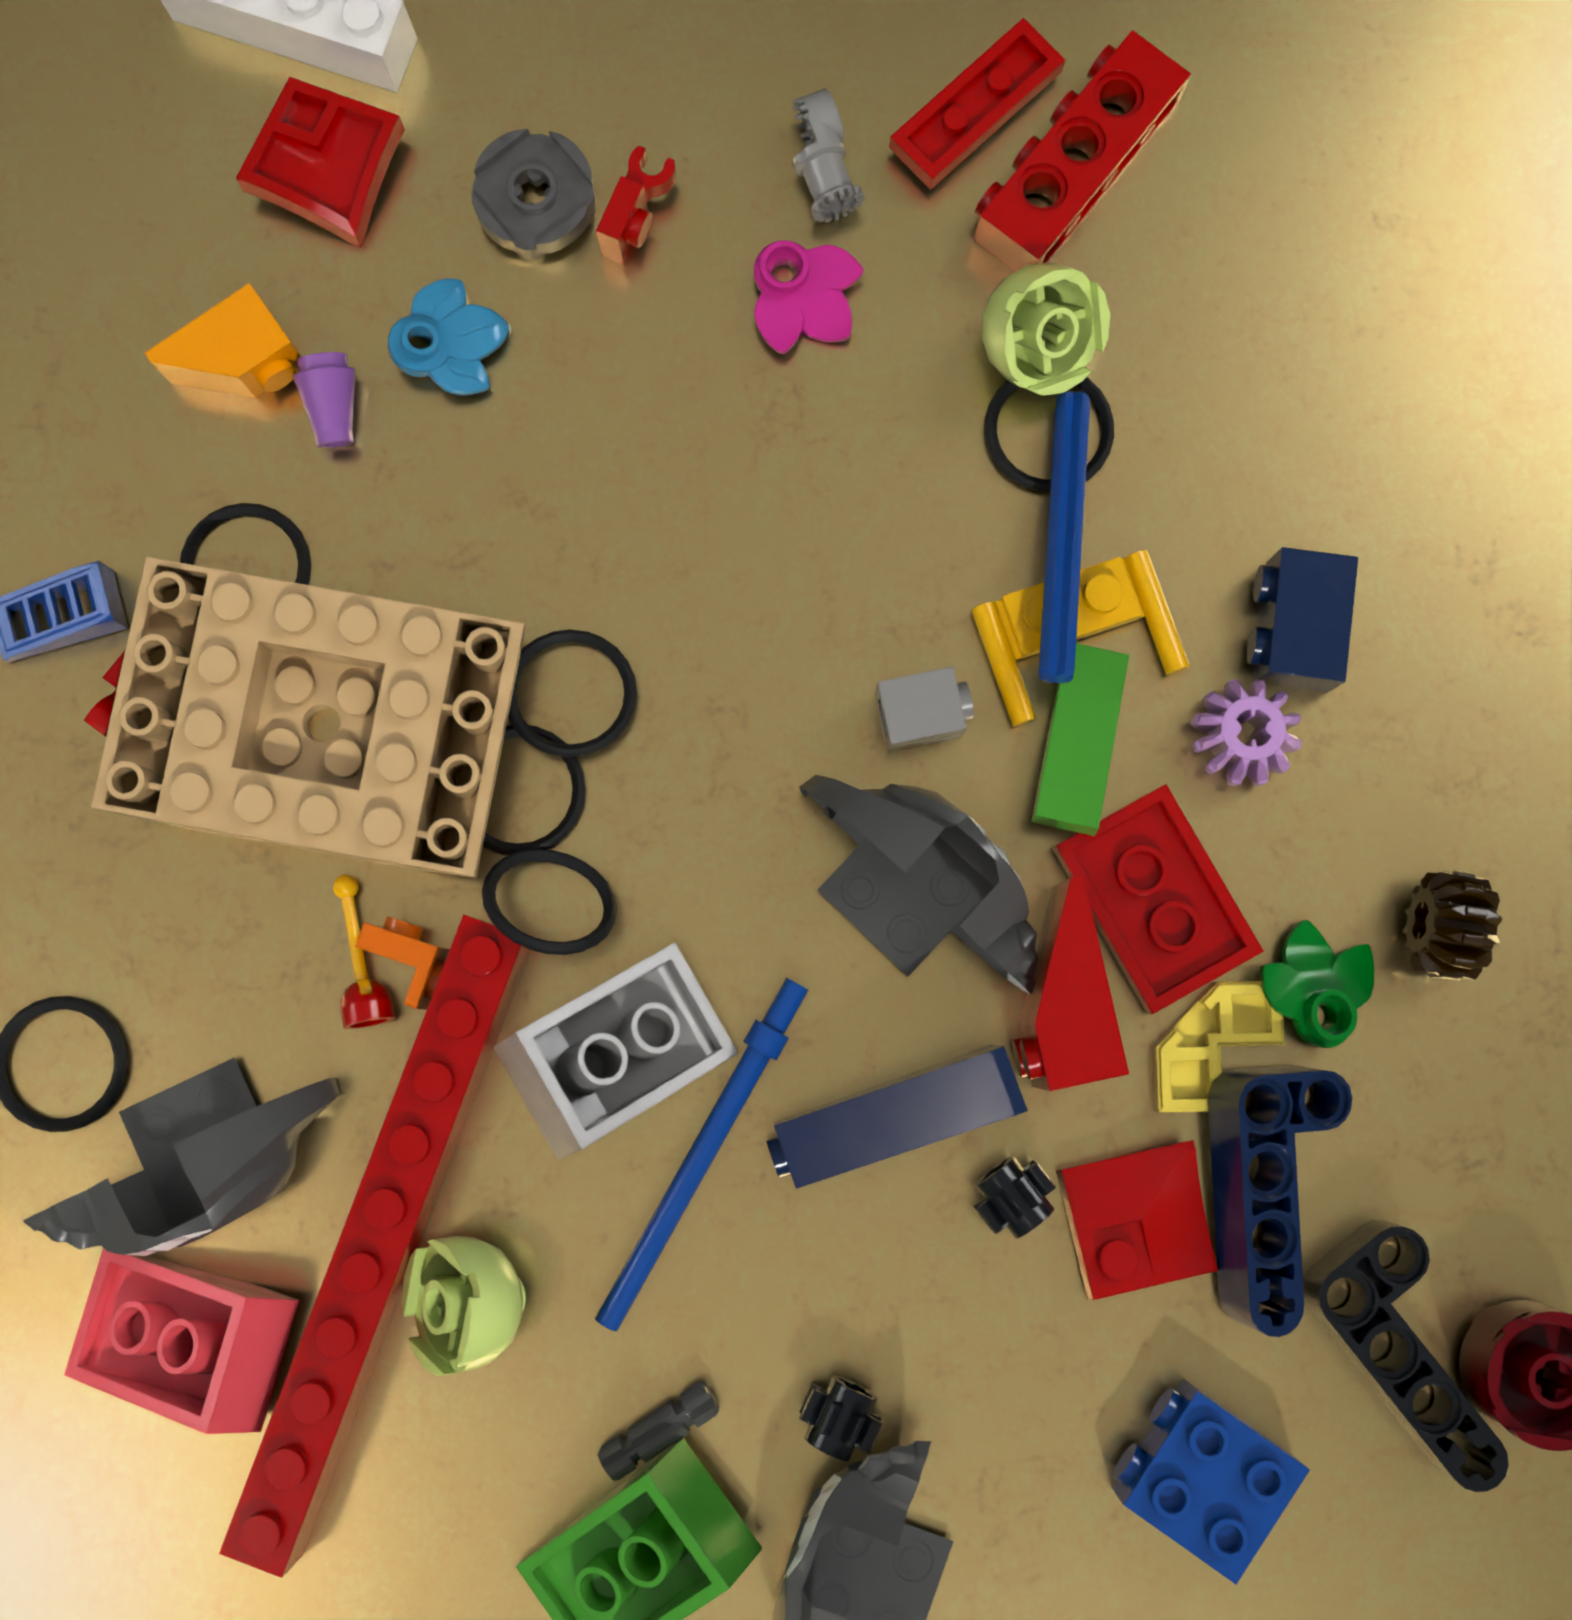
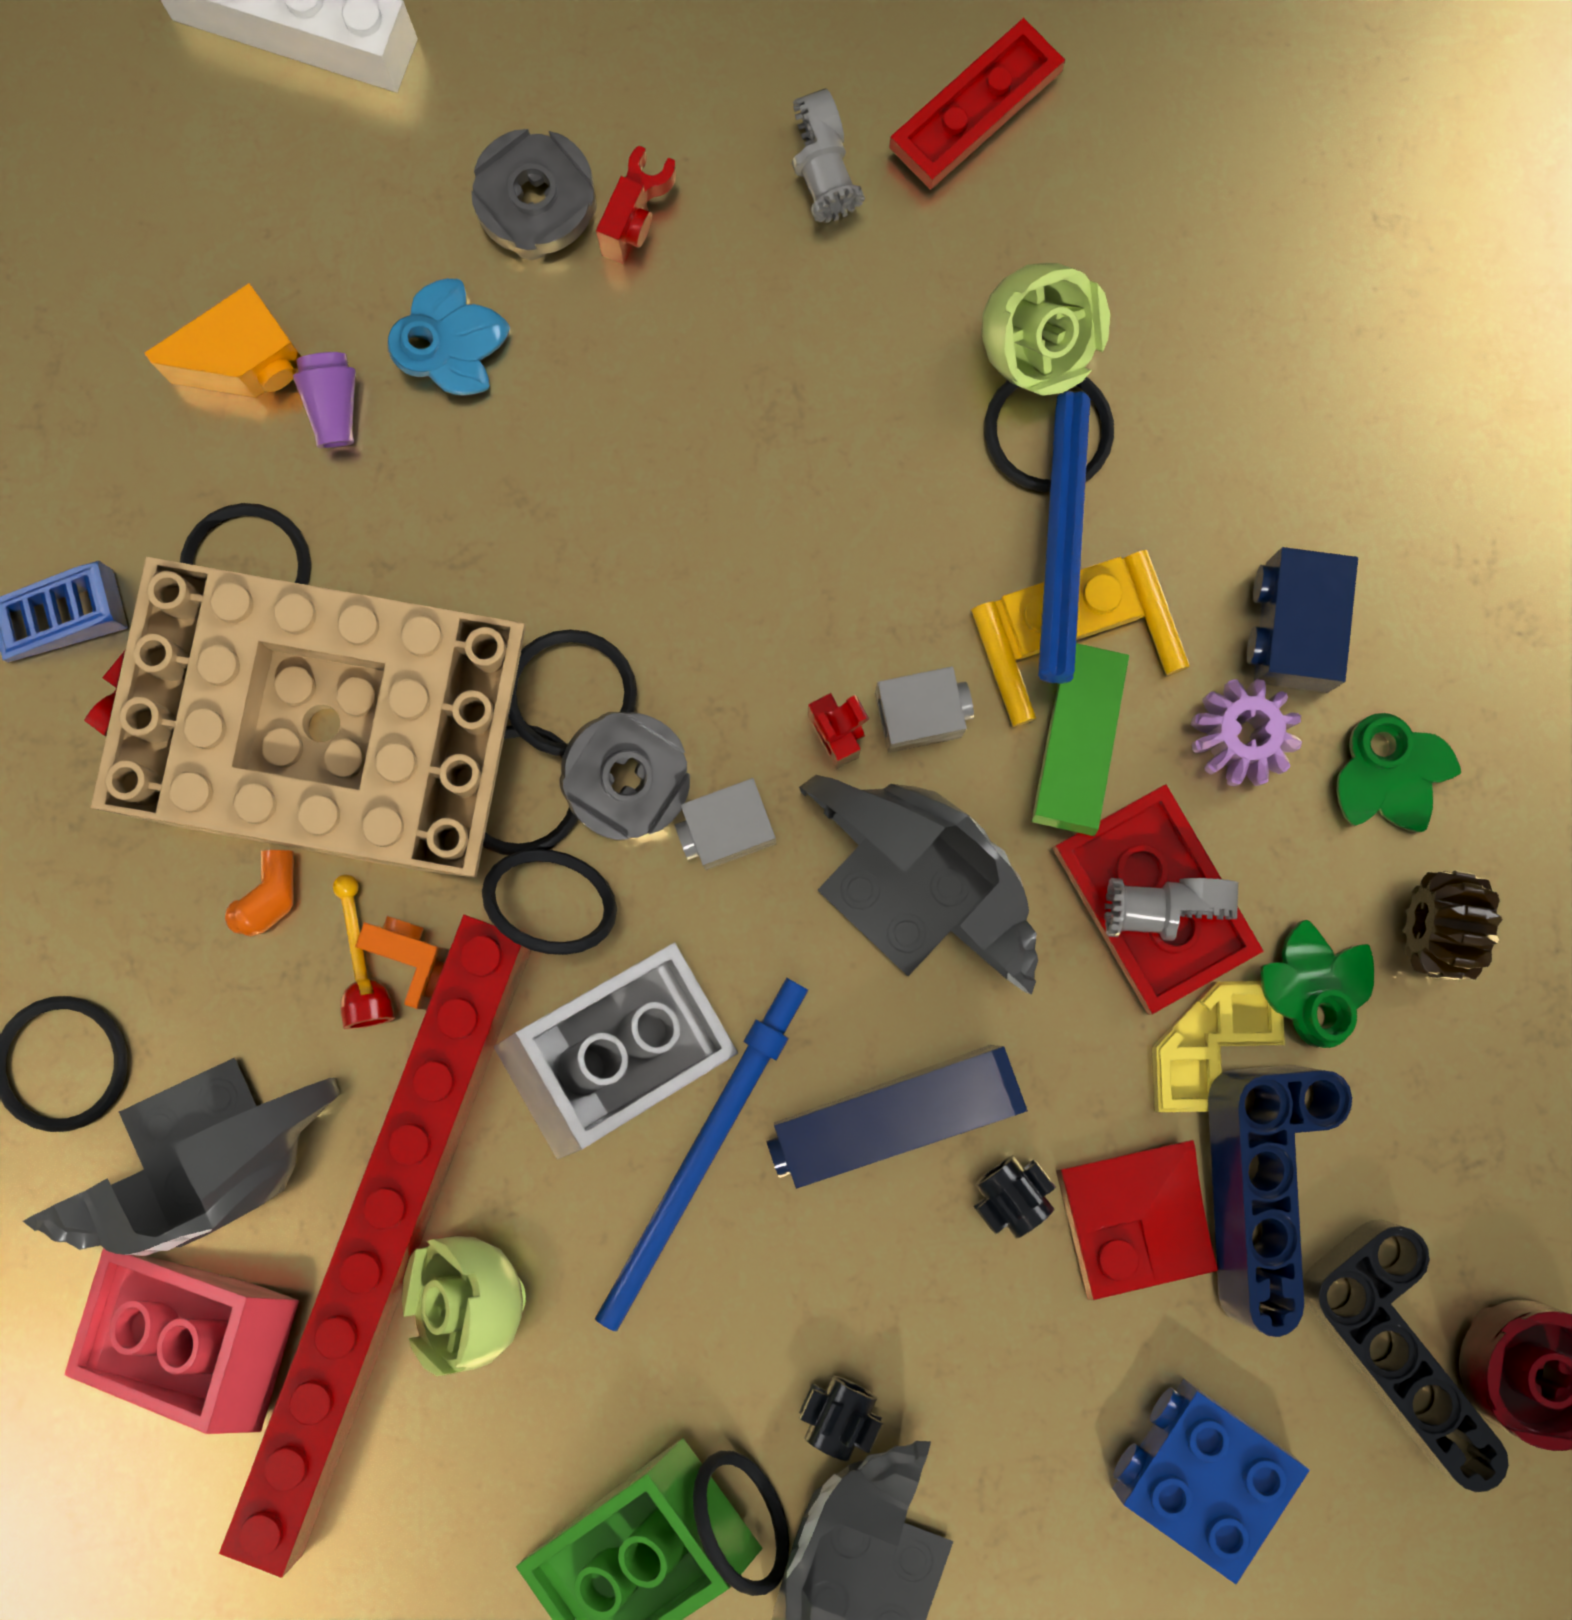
(267, 901): none -> orange arm
(322, 158): red plate -> none
(632, 811): none -> flat silver plate
(658, 1431): dark grey axle -> none
(706, 1534): none -> black tyre
(725, 825): none -> light grey brick
(810, 300): dark pink plate -> none
(839, 727): none -> red plate
(1070, 1017): red slope -> none
(1131, 76): red brick -> none
(1160, 908): none -> light grey connector
(1396, 783): none -> green plate

